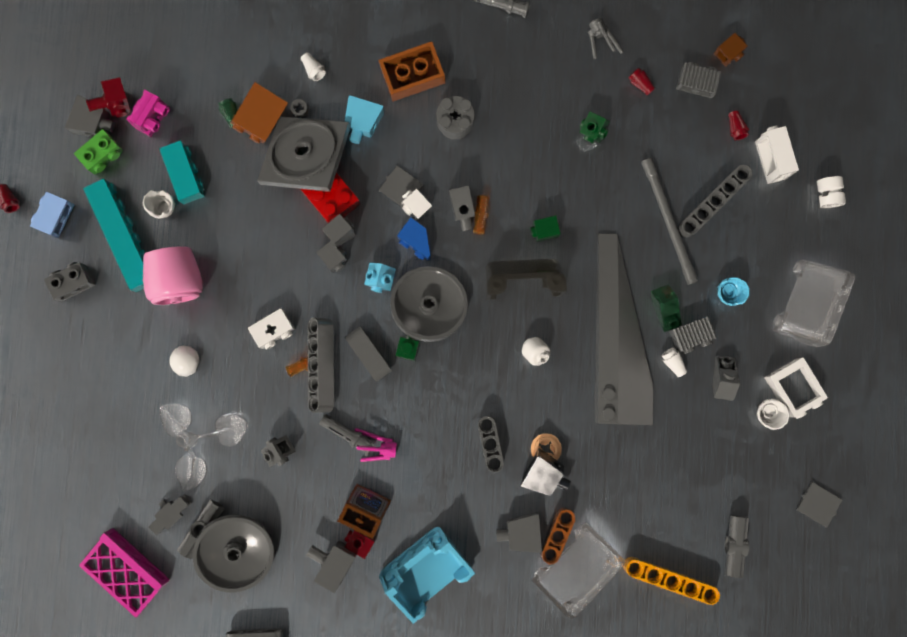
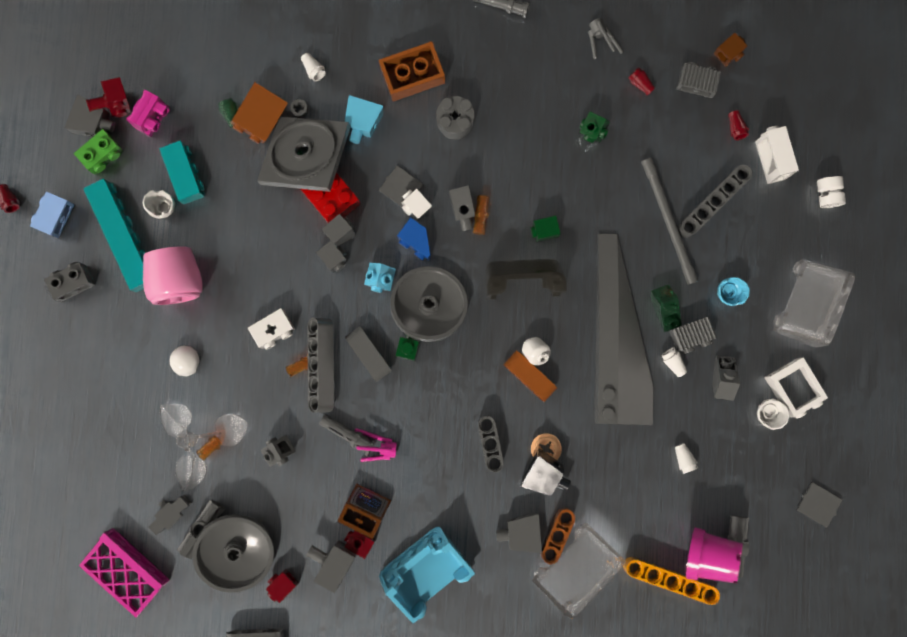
(209, 447): none -> clear orange pin
(281, 585): none -> dark red brick
(530, 376): none -> dark orange beam
(685, 459): none -> white cone
(713, 557): none -> dark pink piece

